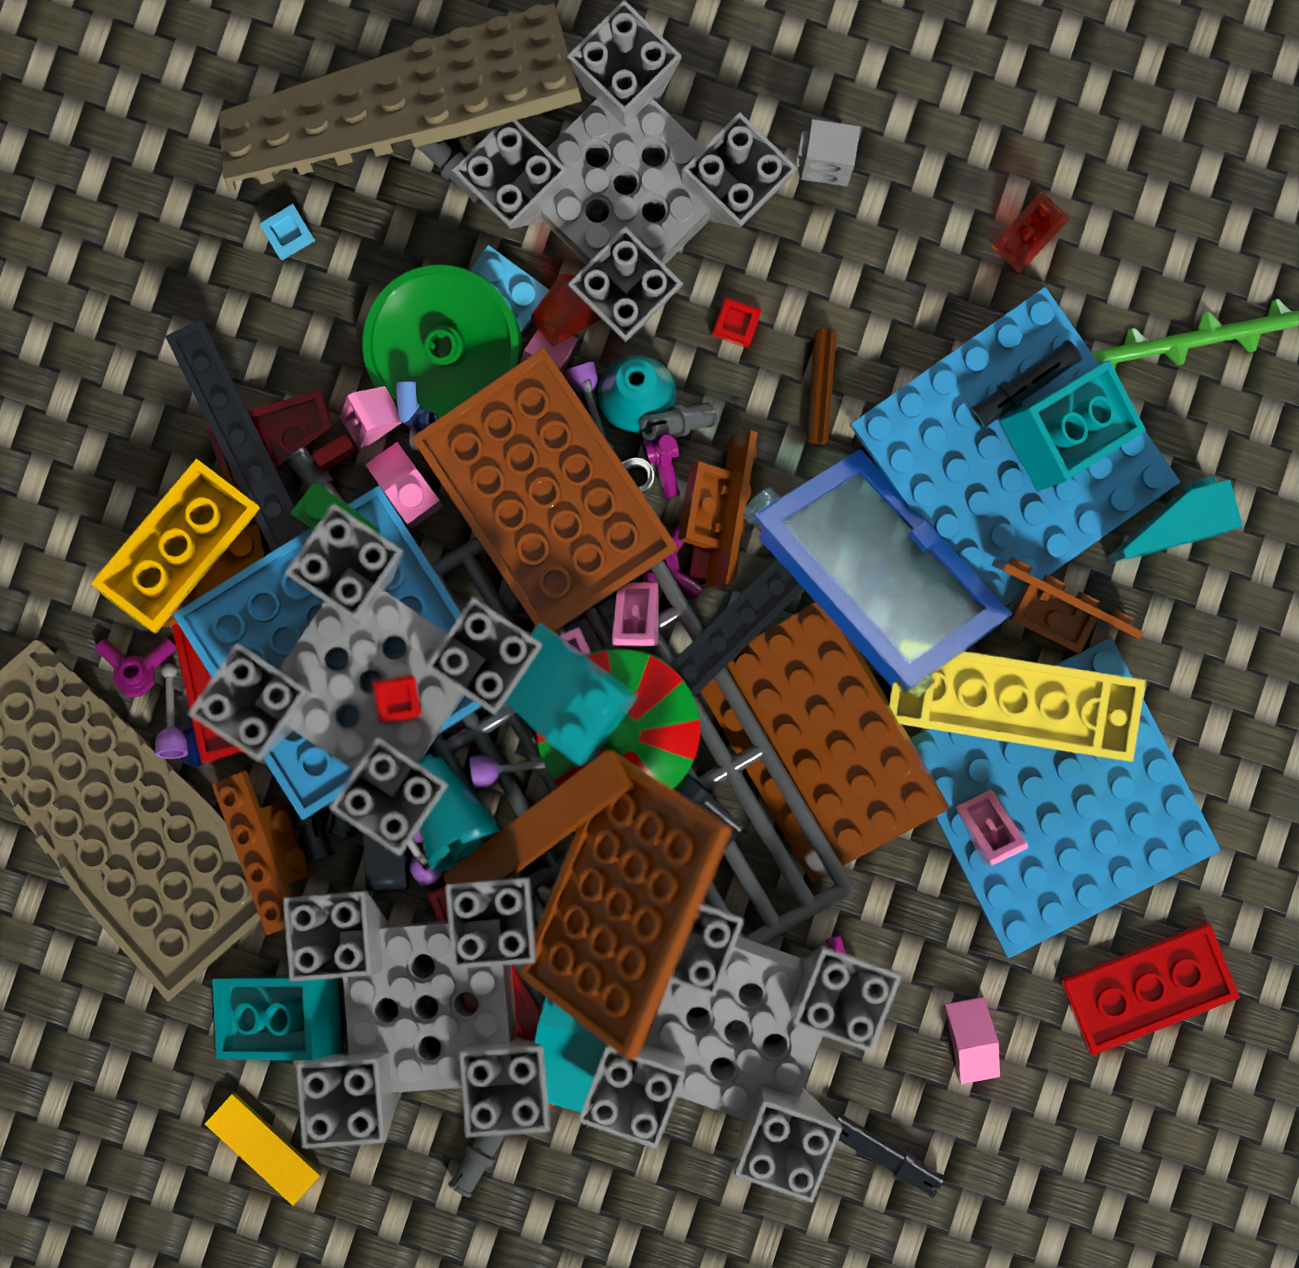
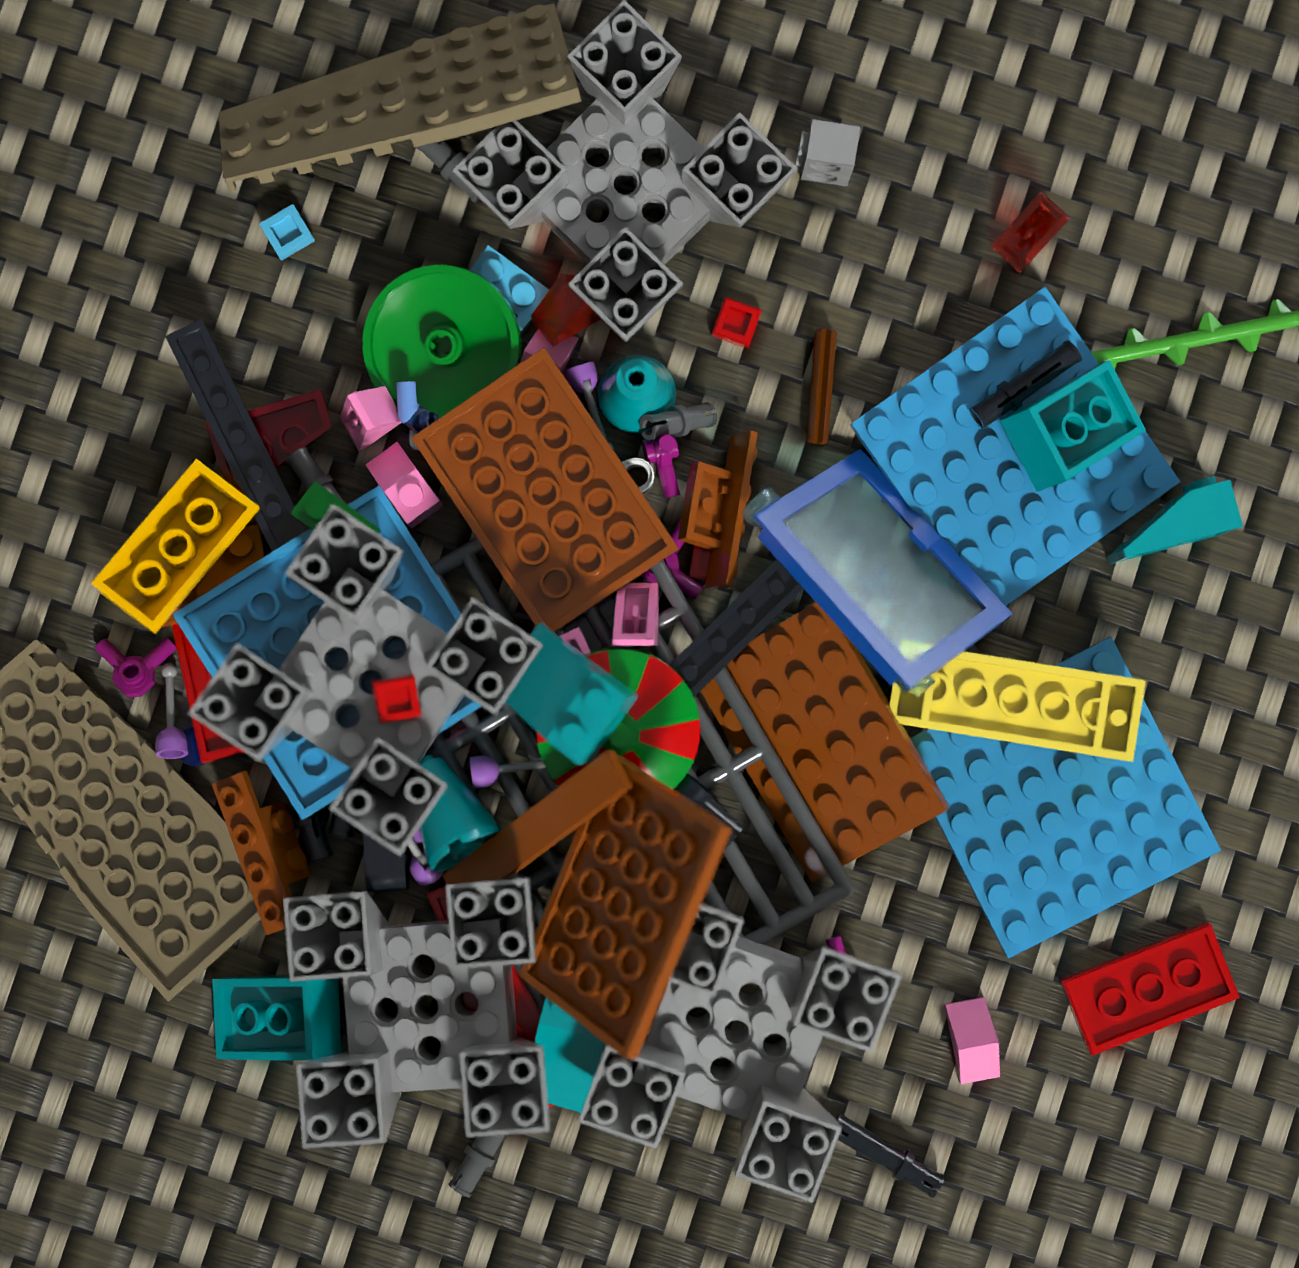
(263, 1148): yellow tile -> none
(335, 452): red tile -> none
(990, 828): bright pink slope -> none
(1056, 614): dark orange bracket -> none

